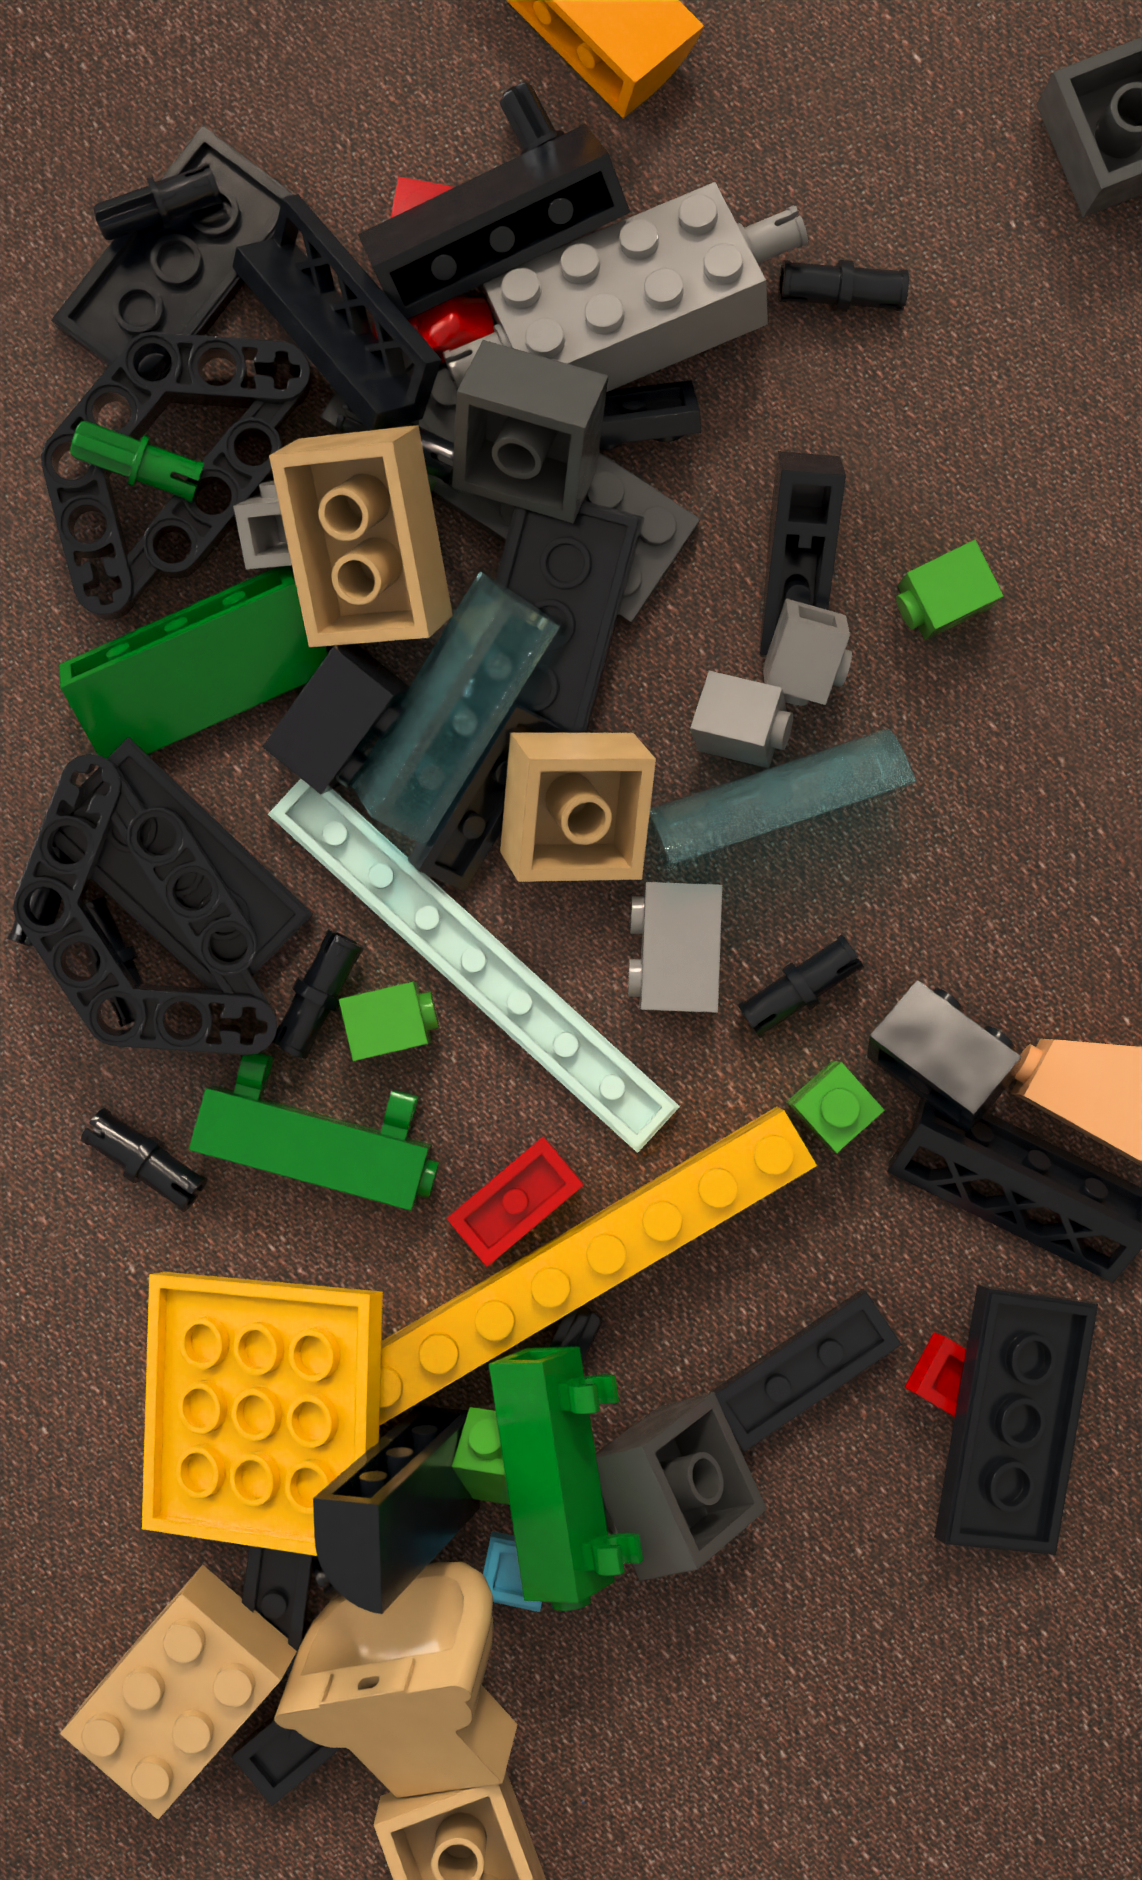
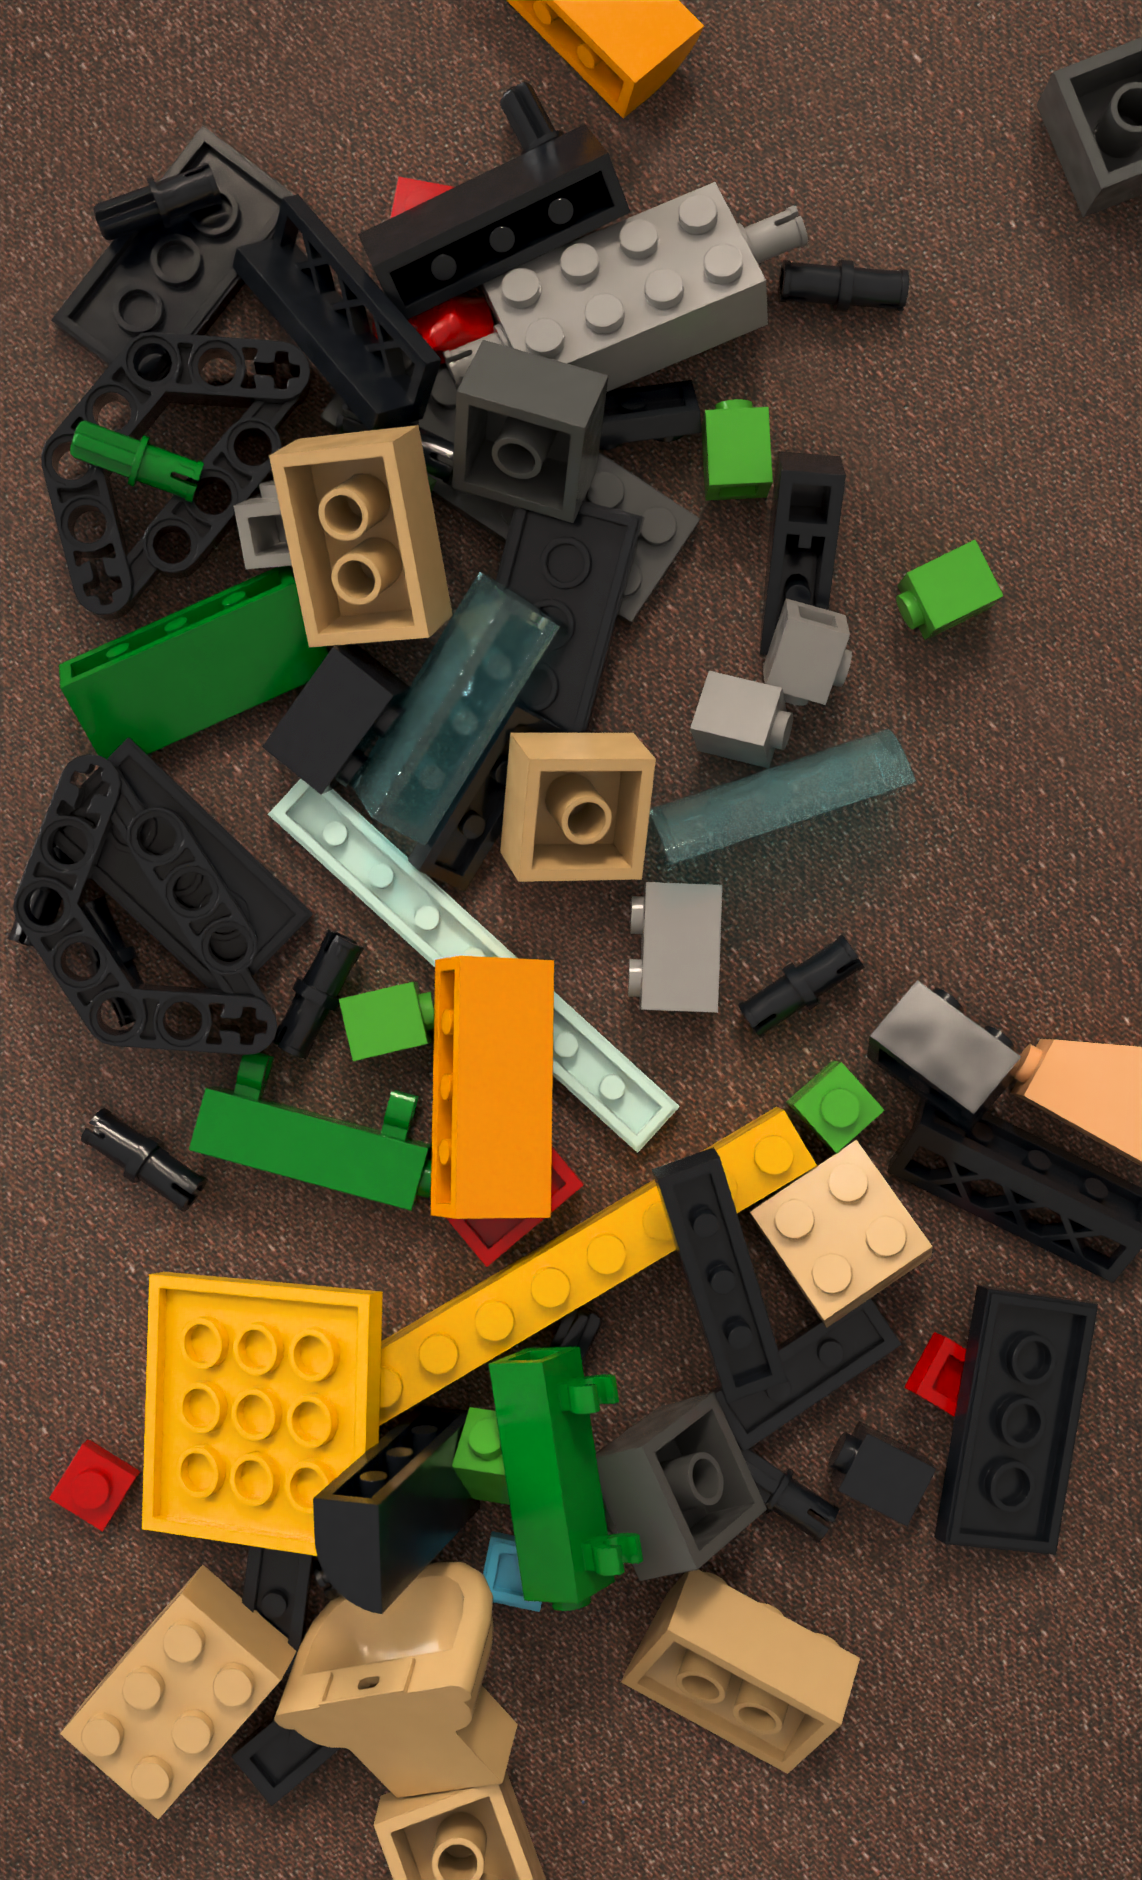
(94, 1485): none -> red plate
(492, 1088): none -> light orange brick
(720, 1274): none -> black plate
(736, 451): none -> bright green brick
(743, 1670): none -> tan slope
(789, 1497): none -> black axle
(842, 1233): none -> tan brick
(880, 1472): none -> black brick

